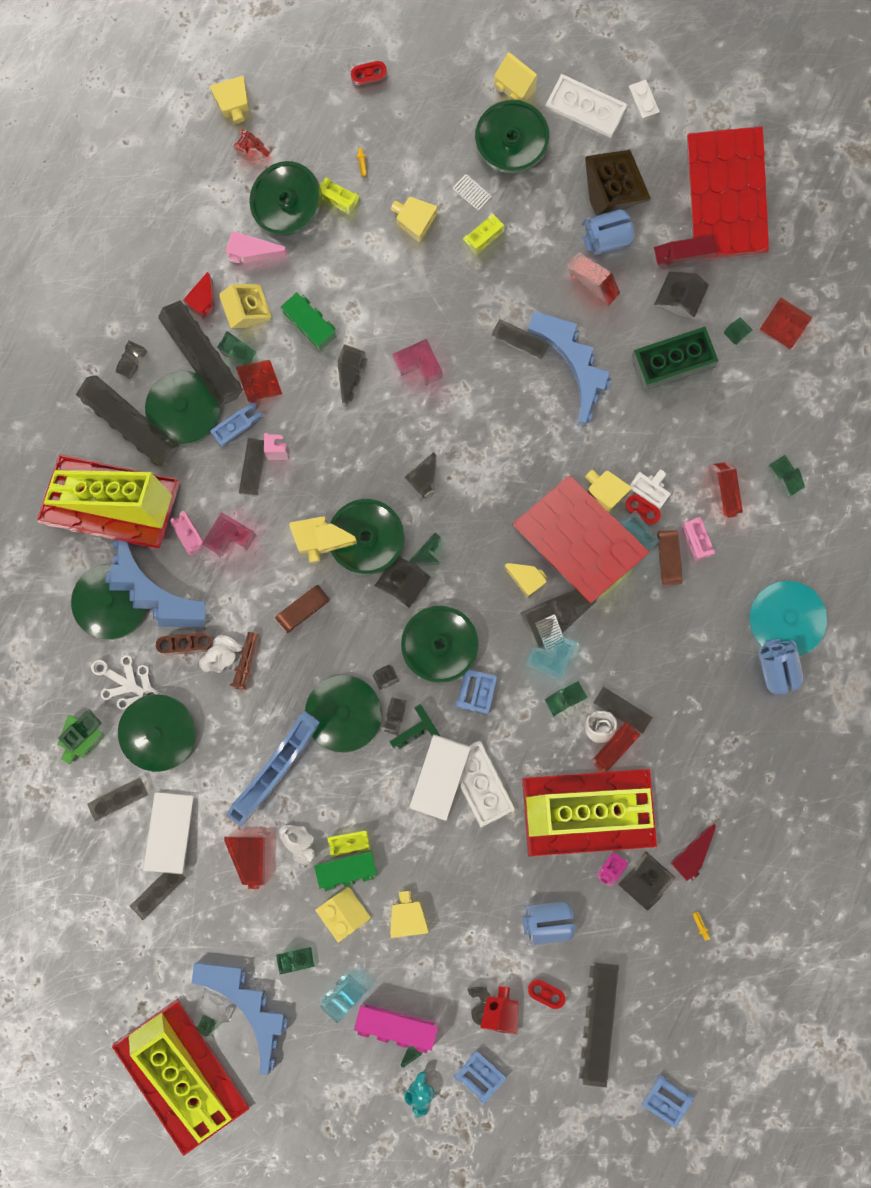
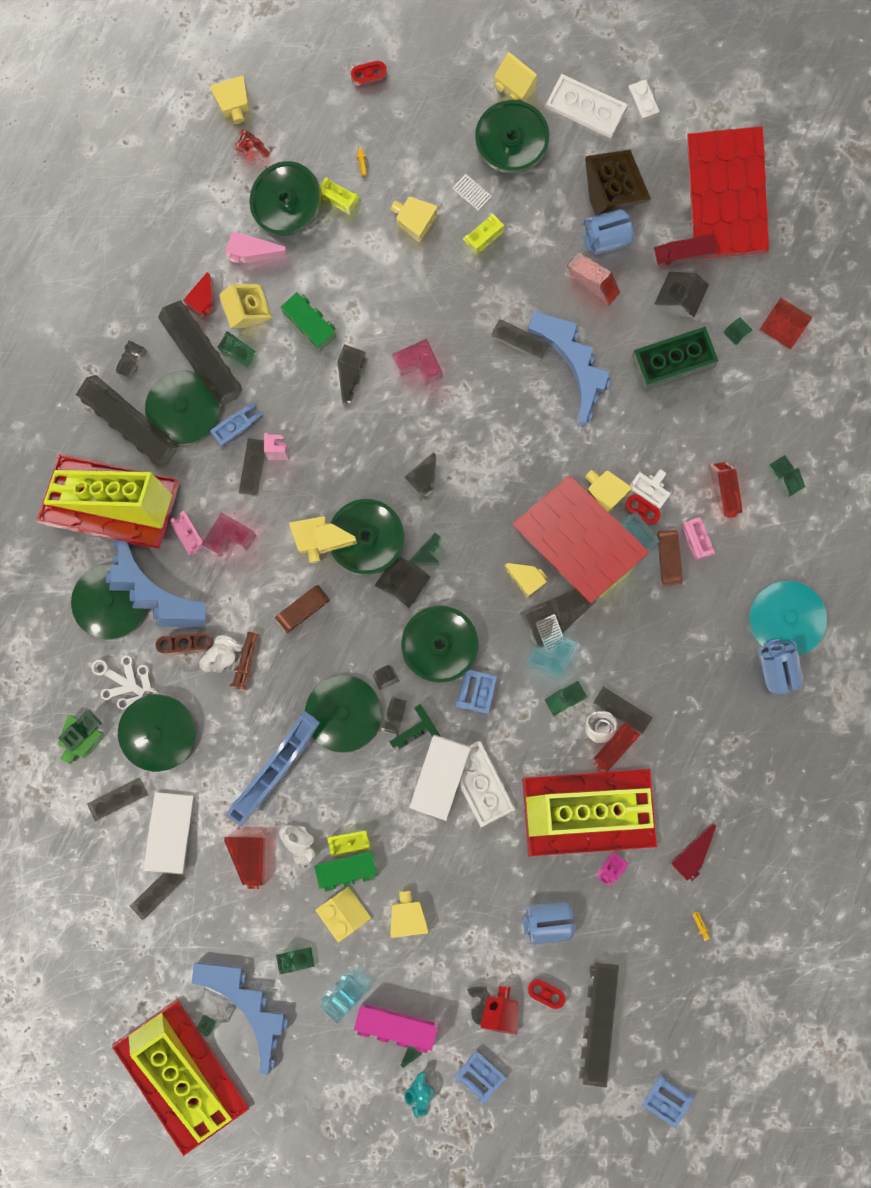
(258, 380): clear red hinge -> none
(646, 881): clear smoke slope -> none

